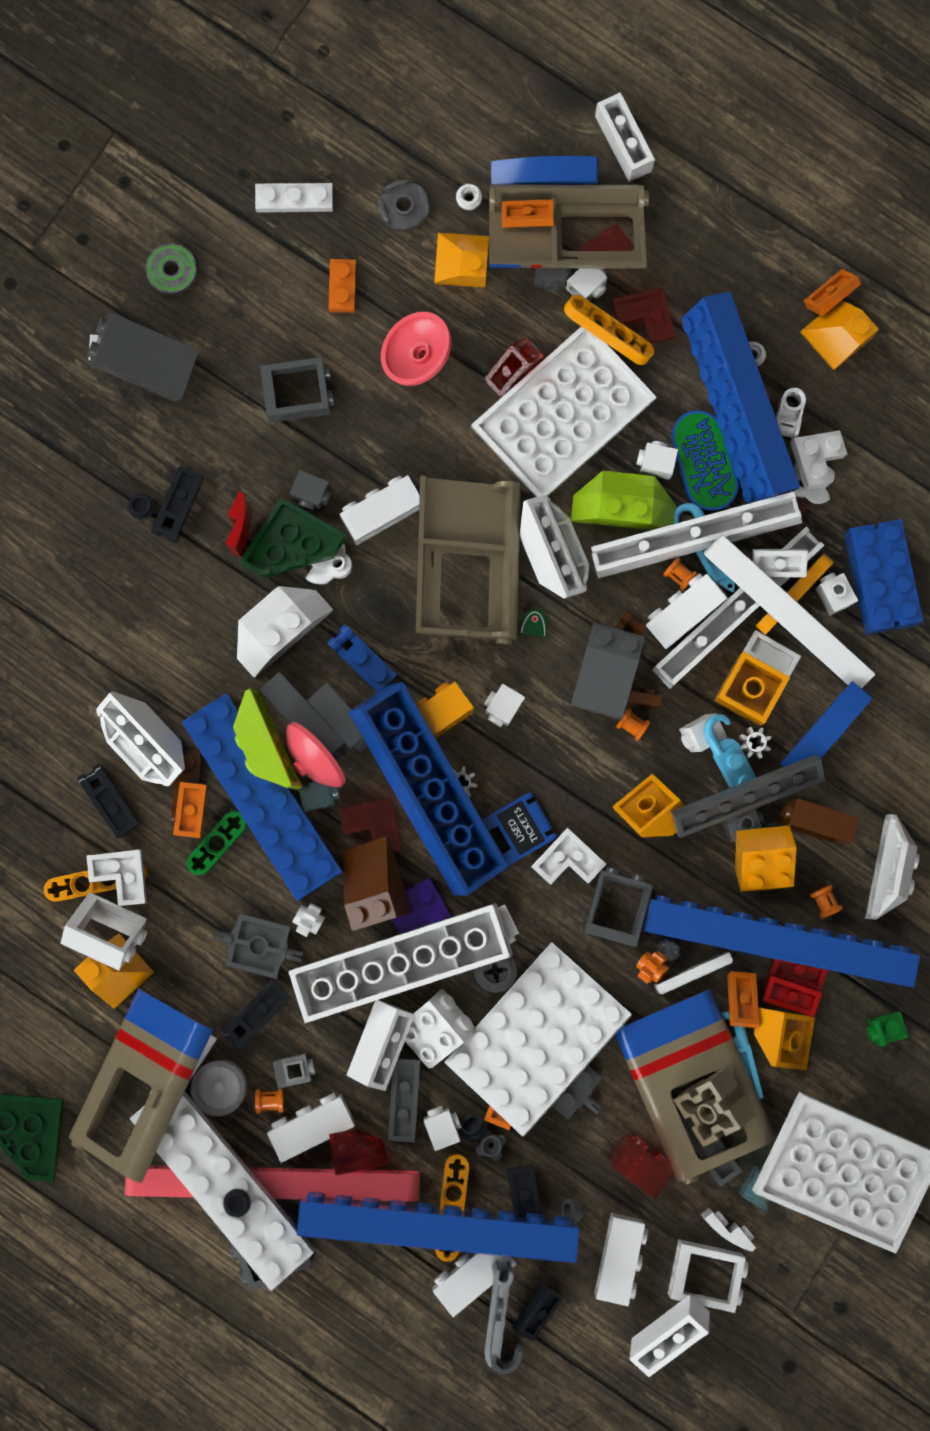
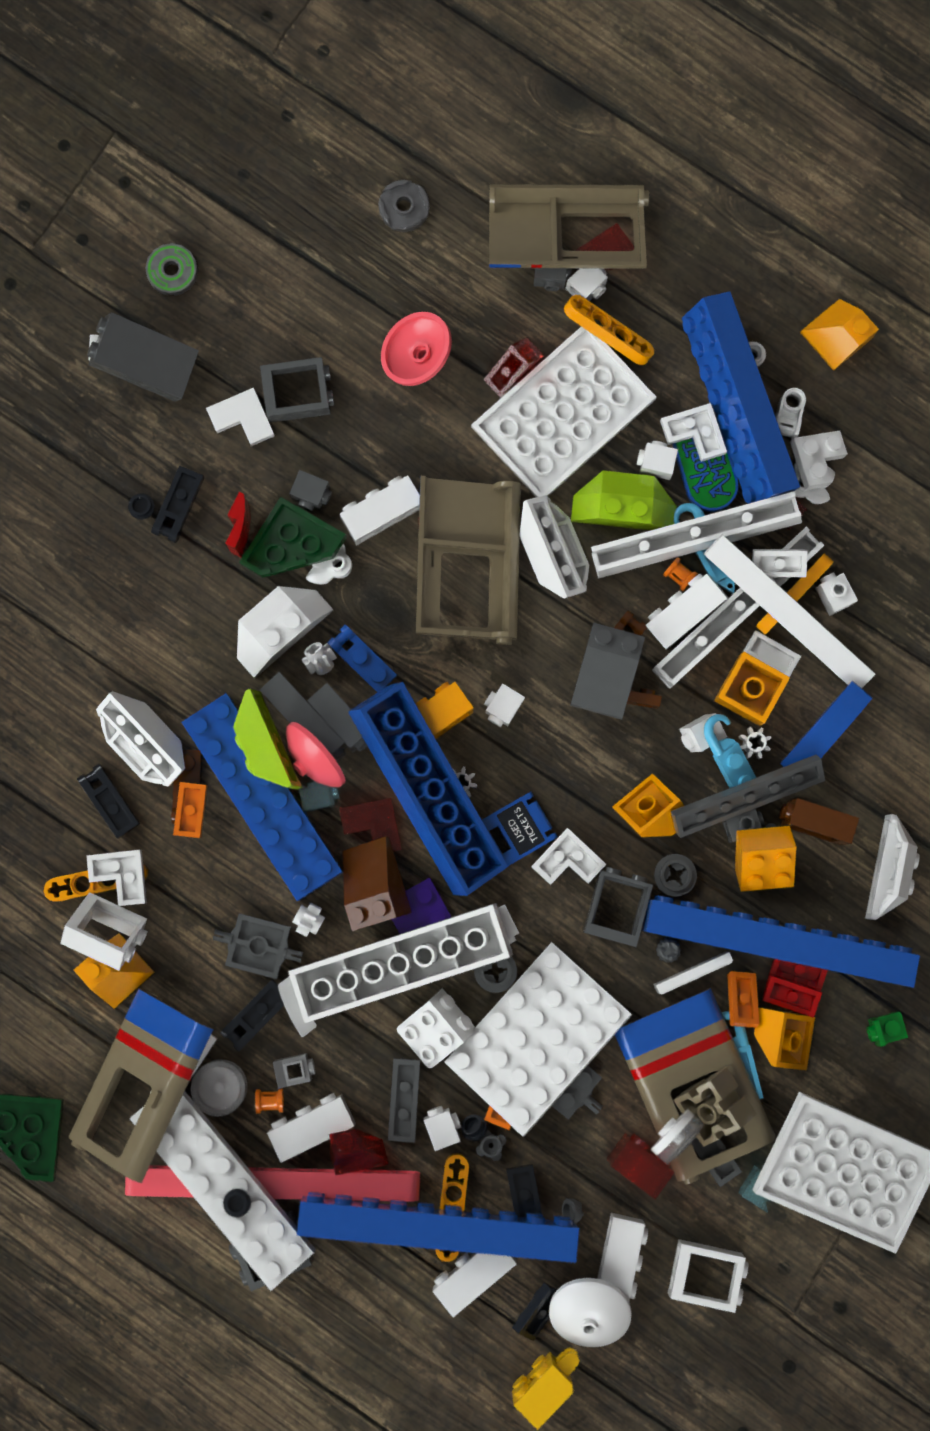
(209, 863): green beam -> none
(242, 410): none -> white tile
(291, 1004): none -> white sticker
(294, 197): white plate -> none
(319, 658): none -> white gear
(342, 285): orange plate -> none
(380, 1045): white brick -> none
(461, 260): light orange slope -> none
(469, 189): white plate -> none
(496, 1323): dark grey piece -> none
(527, 213): orange plate -> none
(534, 624): dark green tile -> none
(545, 1386): none -> yellow hinge
(546, 170): blue slope -> none
(590, 1312): none -> white dish
(624, 137): white brick -> none
(633, 724): orange bush -> none
(646, 307): clear red plate -> none
(652, 967): orange gear -> none
(669, 1335): white brick -> none
(677, 1136): none -> piece
(687, 878): none -> dark grey gear
(696, 424): none -> white plate
(734, 1234): white slope -> none
(826, 901): orange bush -> none
(832, 292): orange plate -> none
(883, 577): blue piece -> none

